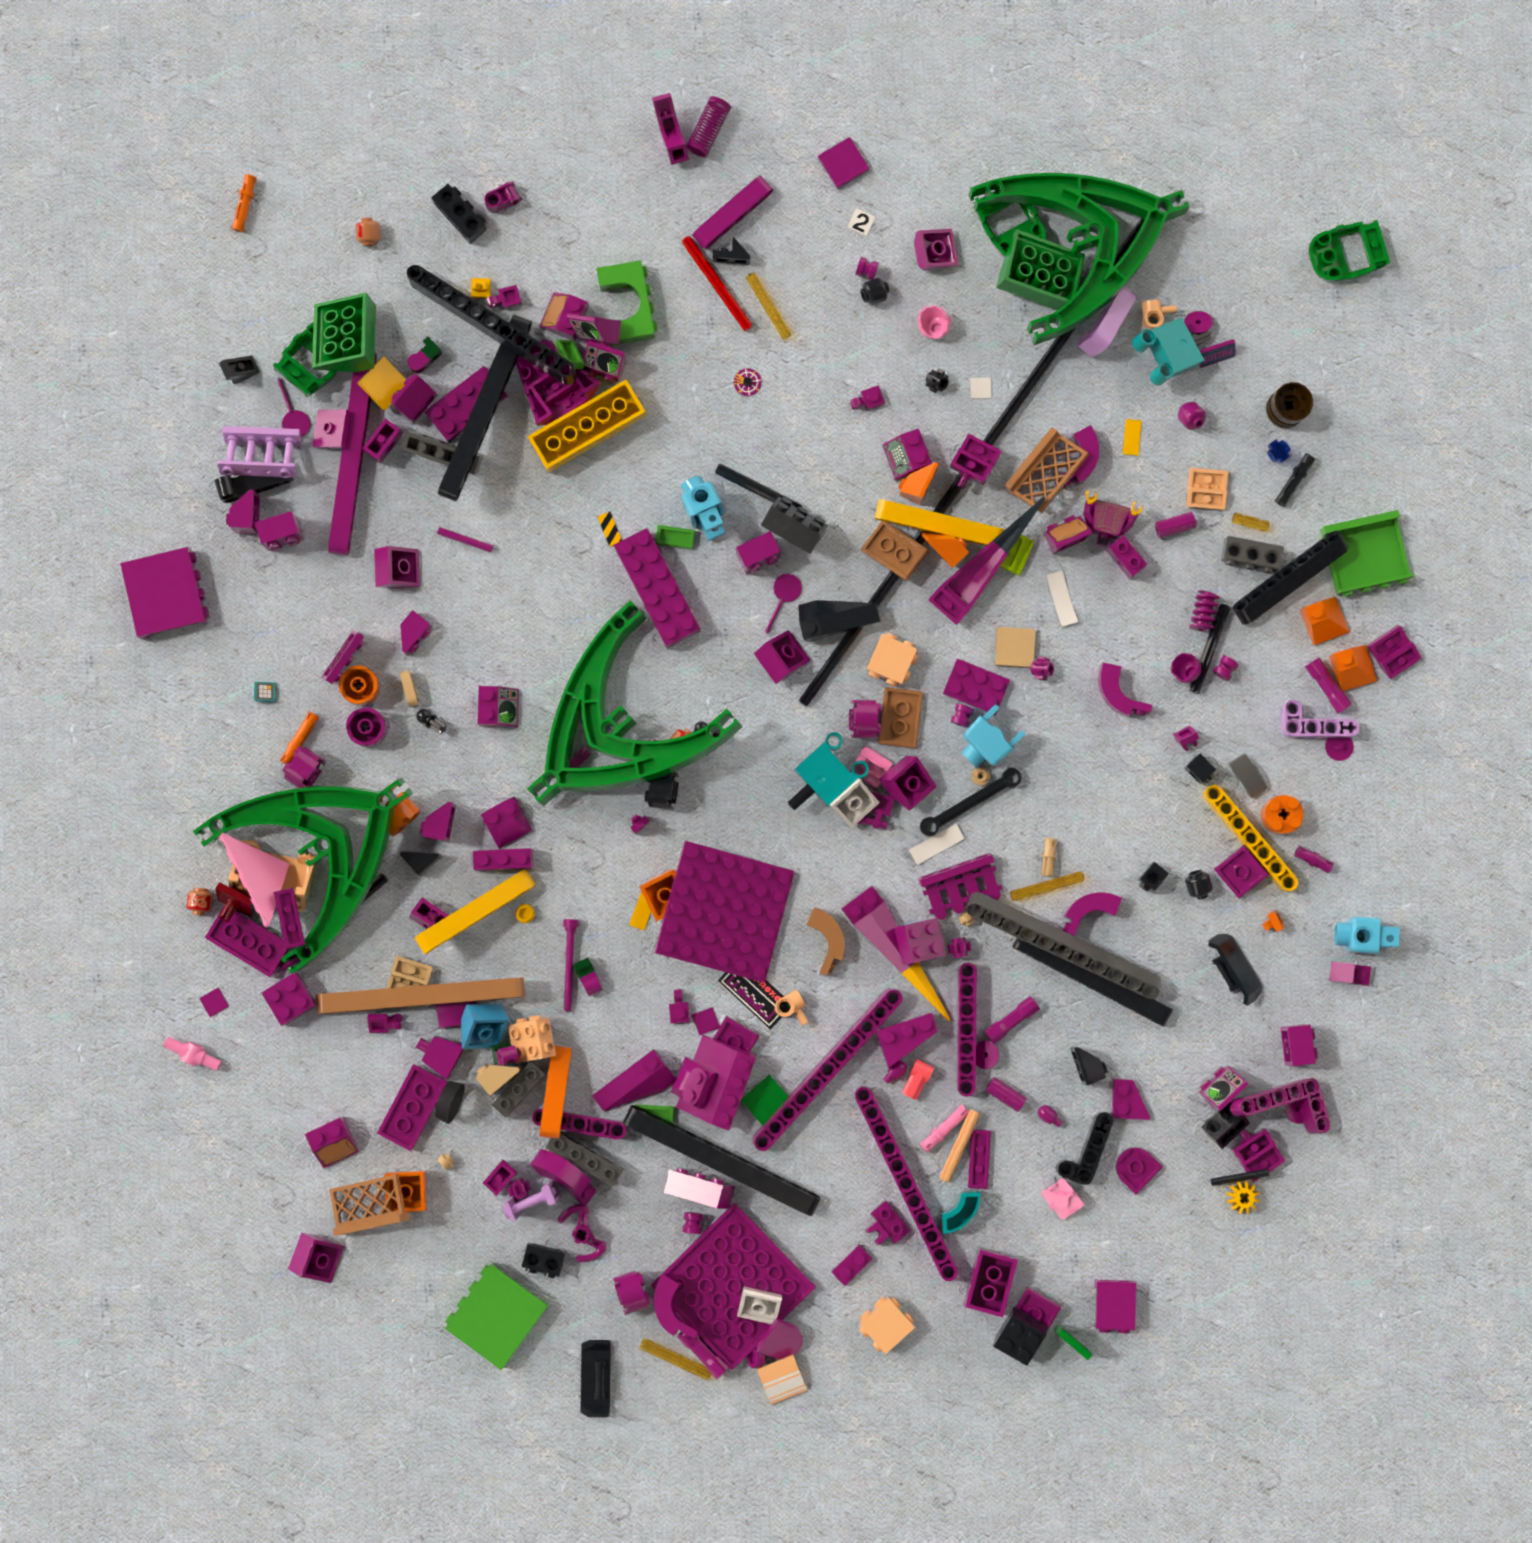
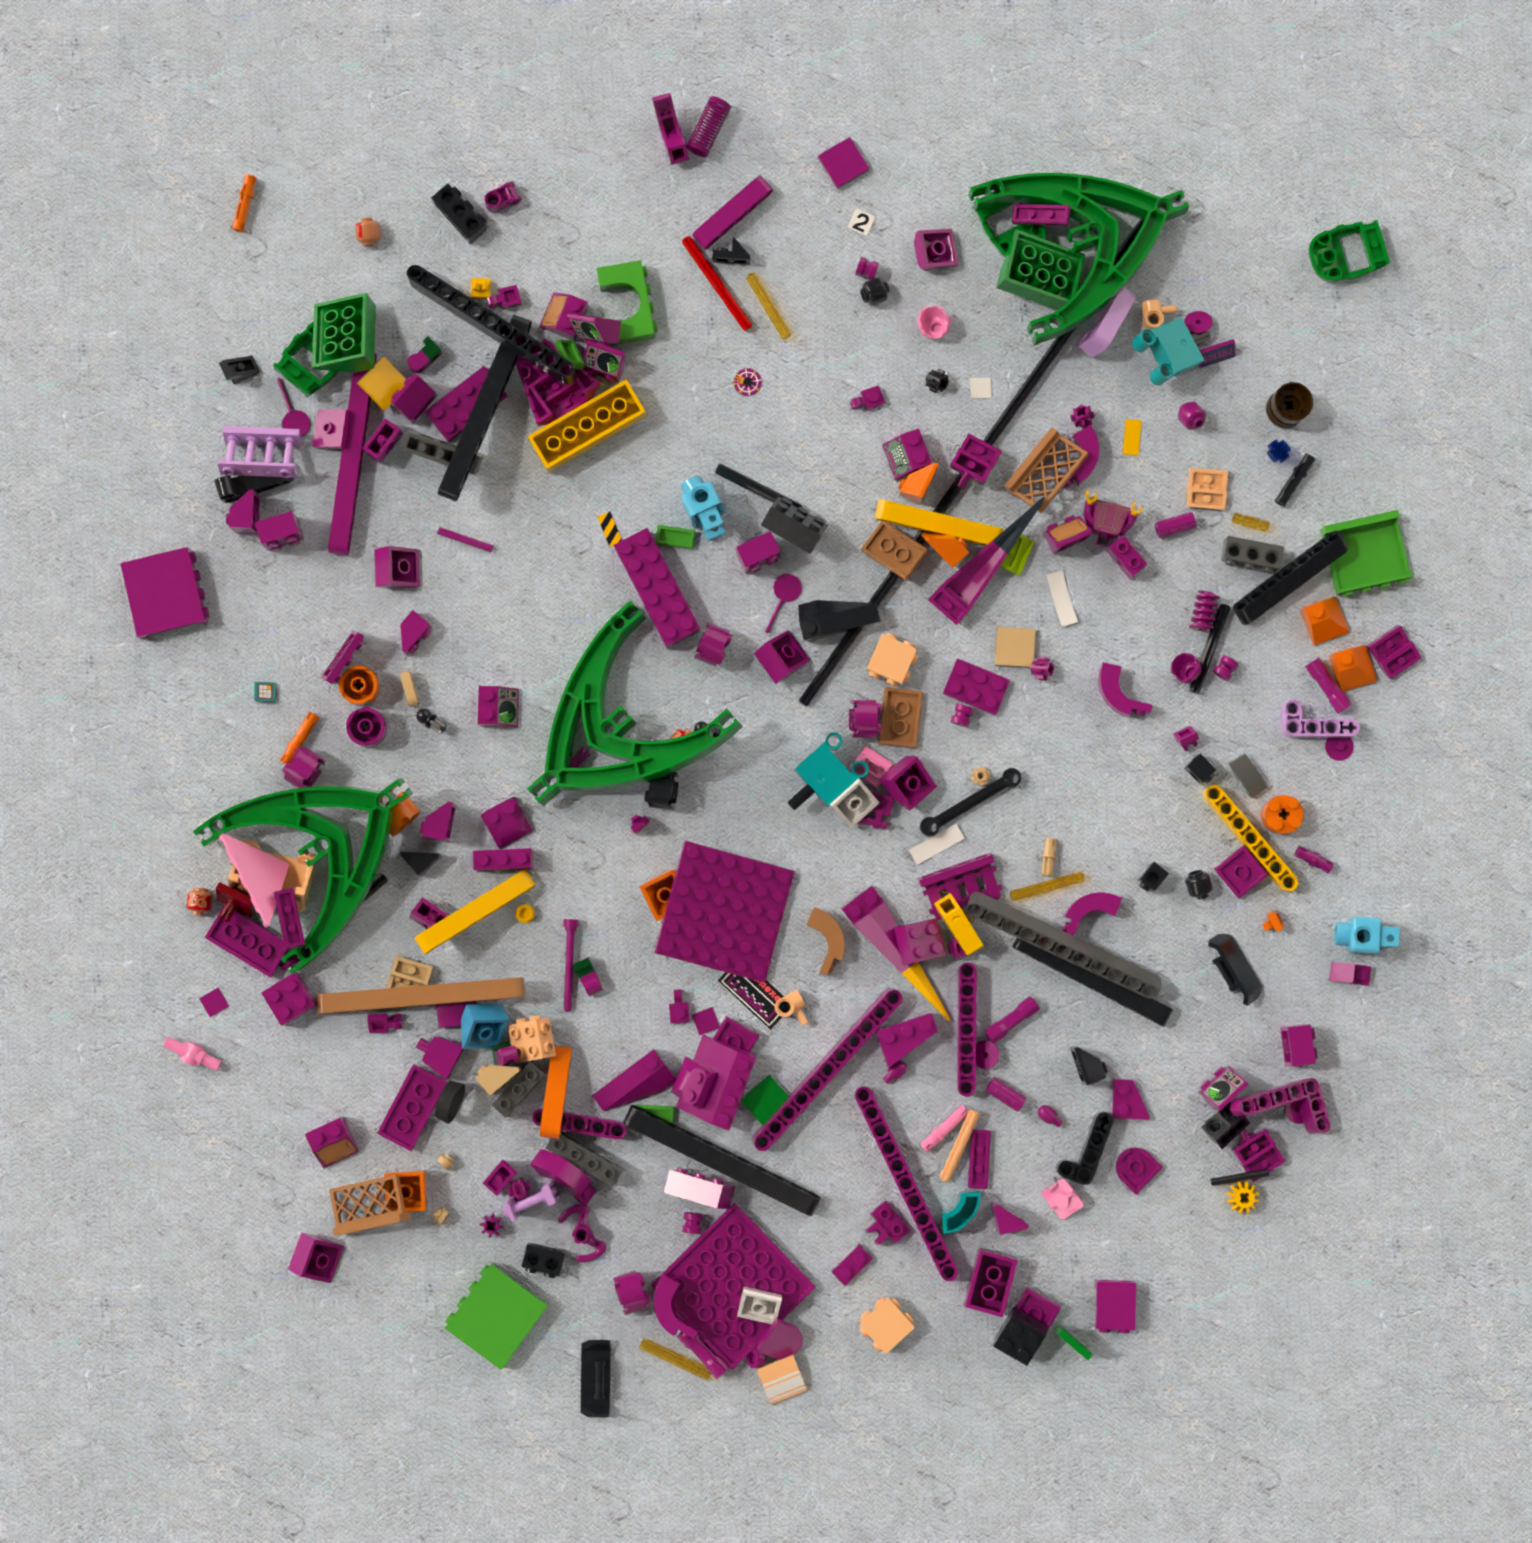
(441, 1215): none -> tan plate
(497, 1226): none -> magenta gear
(640, 914): yellow sticker -> none
(712, 645): none -> magenta brick
(918, 1076): coral piece -> none
(958, 924): none -> yellow slope
(987, 741): medium azure piece -> none
(1006, 1221): none -> magenta slope
(1041, 214): none -> magenta tile
(1082, 416): none -> magenta gear

